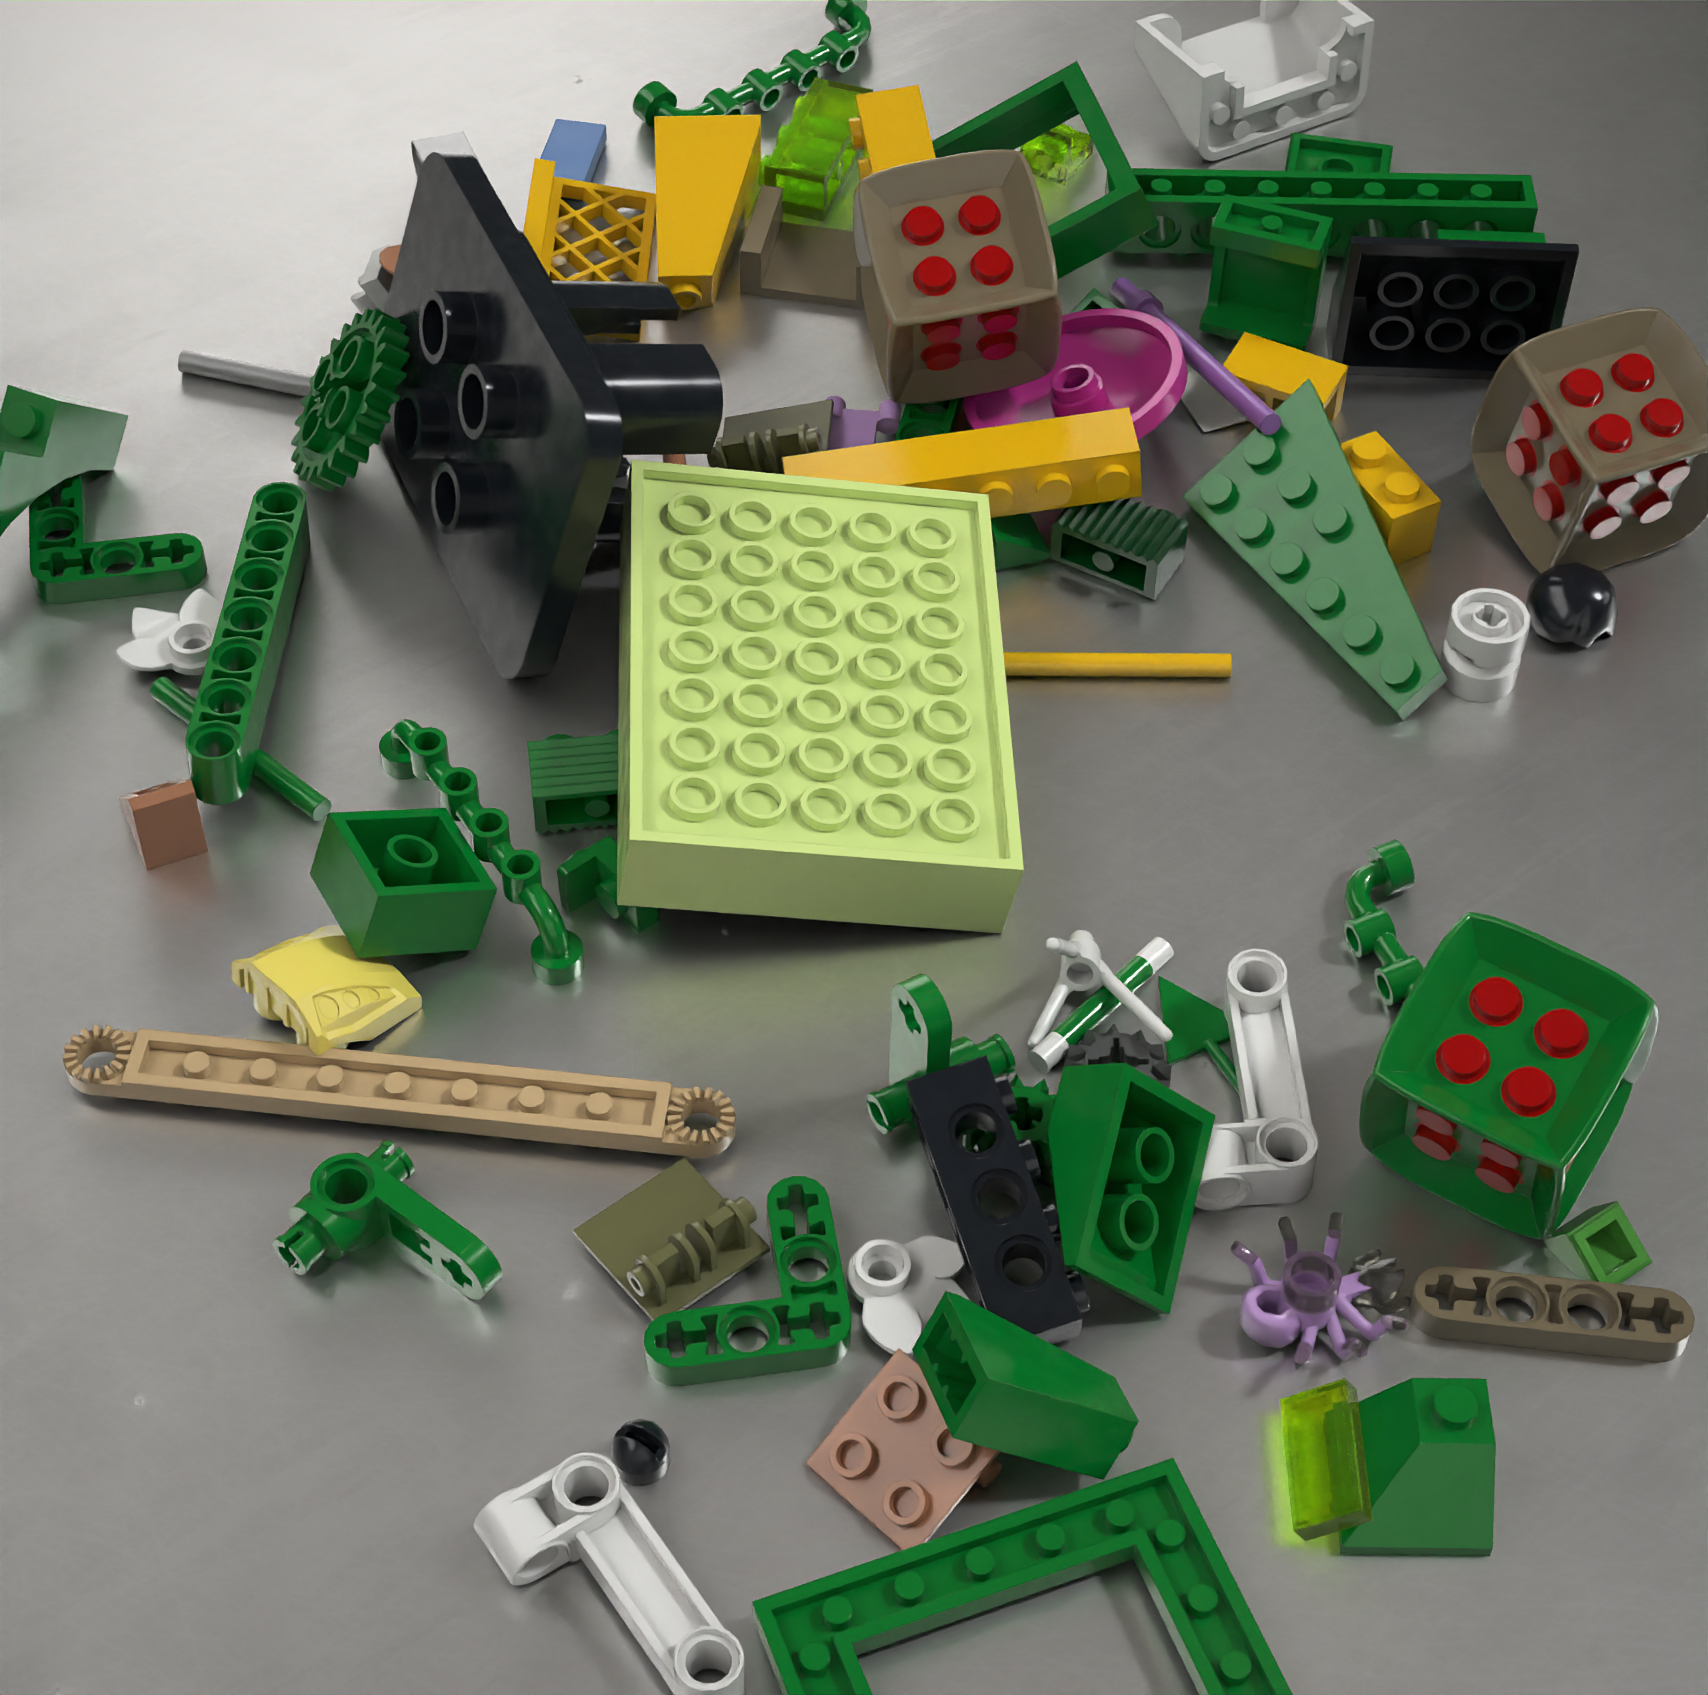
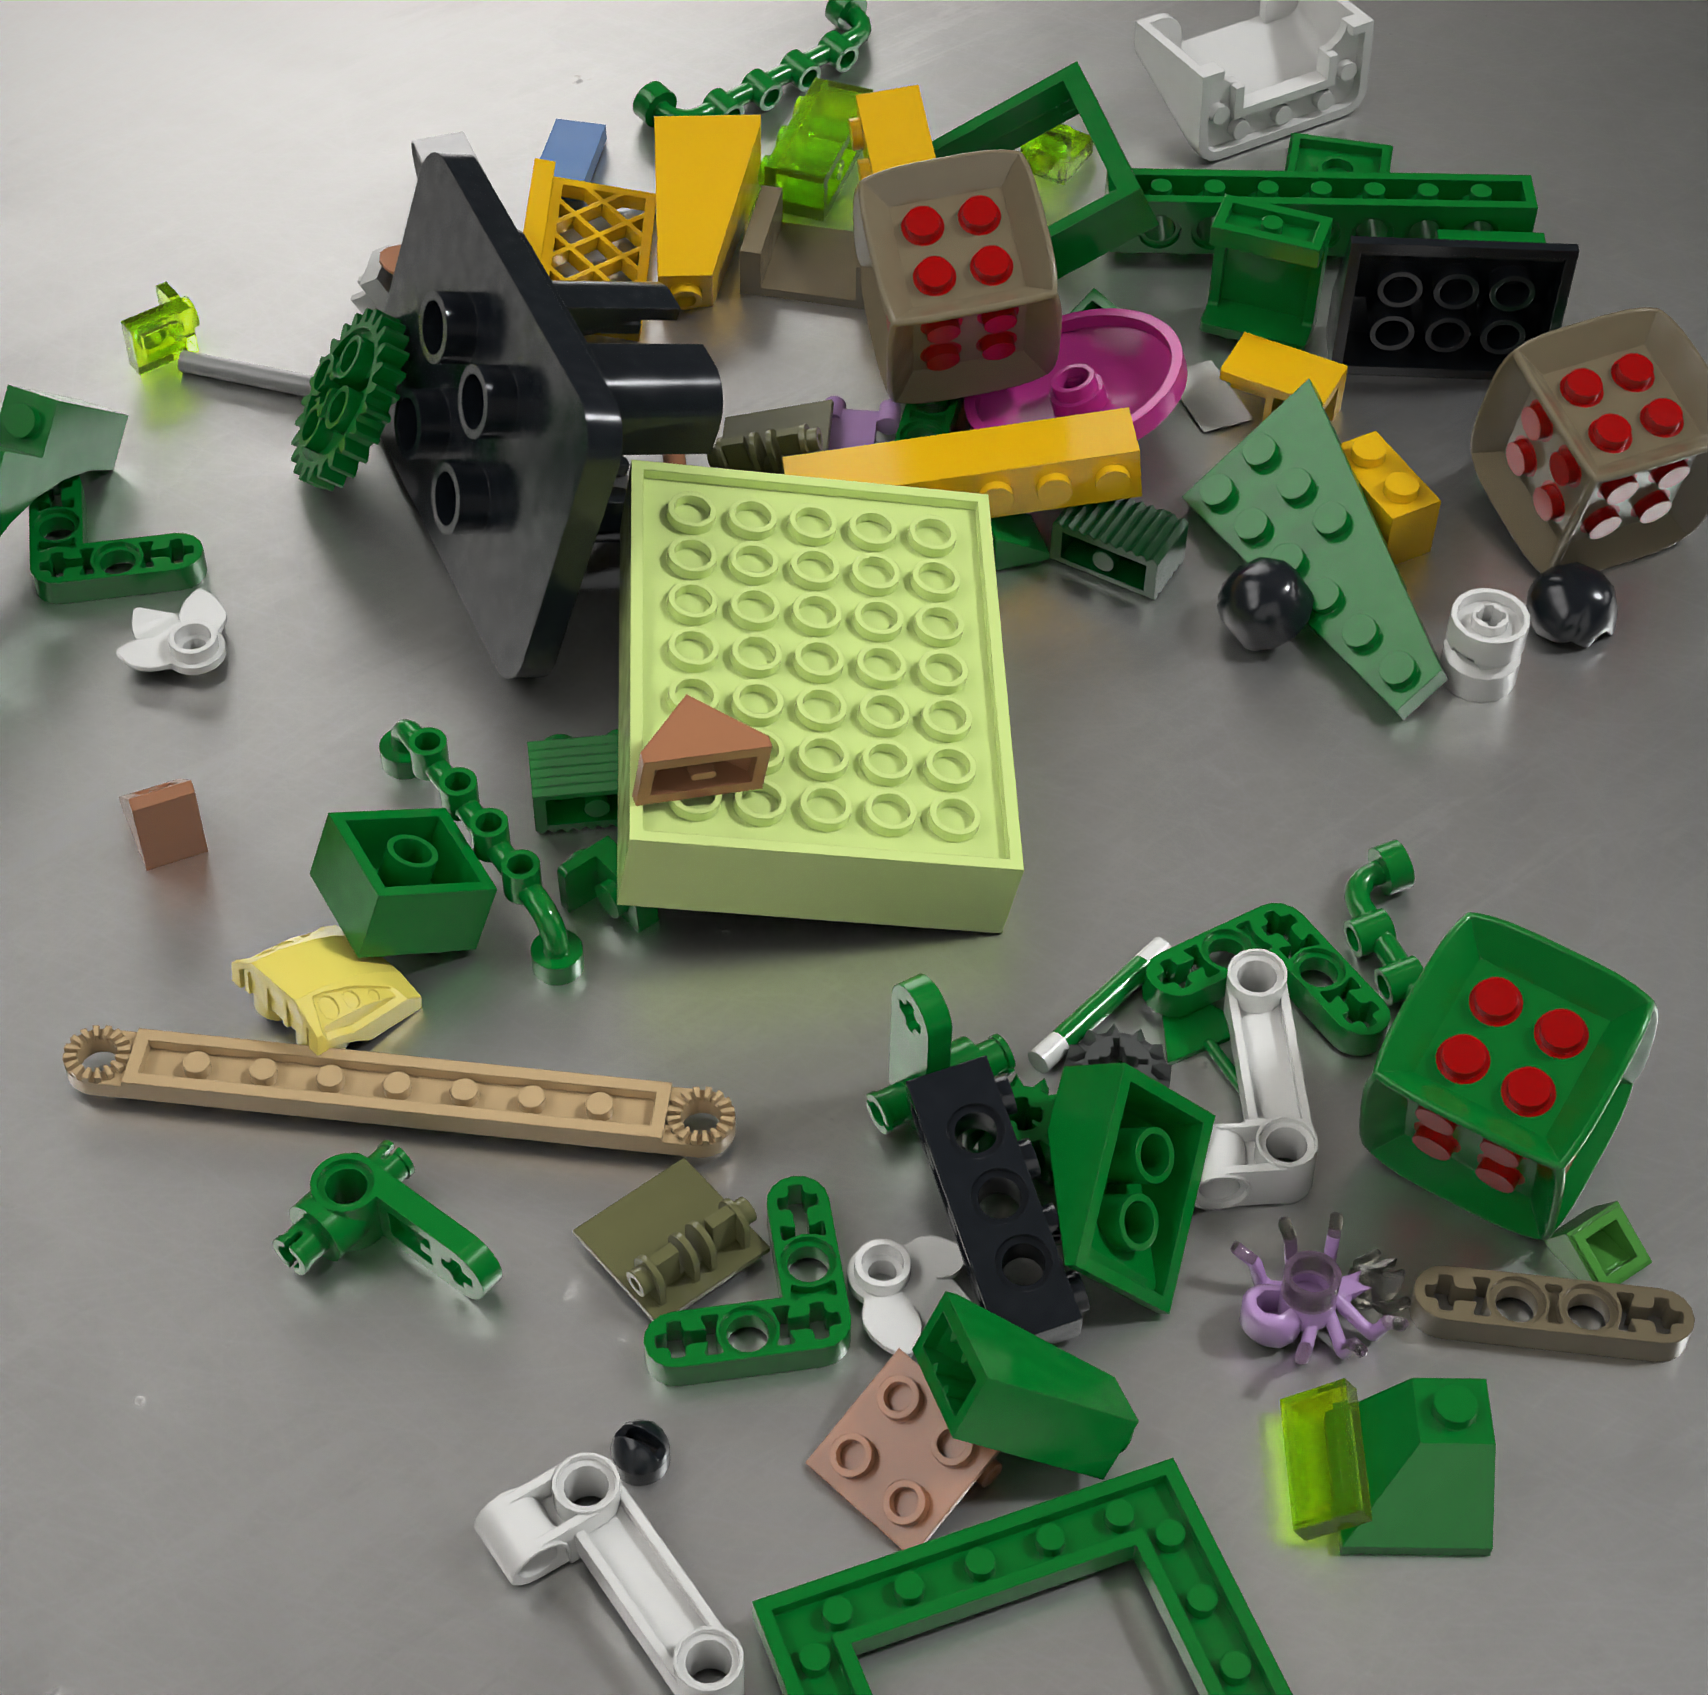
(161, 332): none -> clear neon green bracket
(248, 645): green beam -> none
(265, 766): green bar -> none
(700, 756): none -> nougat slope
(1080, 972): white plant -> none
(1118, 664): yellow bar -> none
(1201, 360): medium lavender bar -> none
(1264, 603): none -> black hair
(1308, 952): none -> green beam

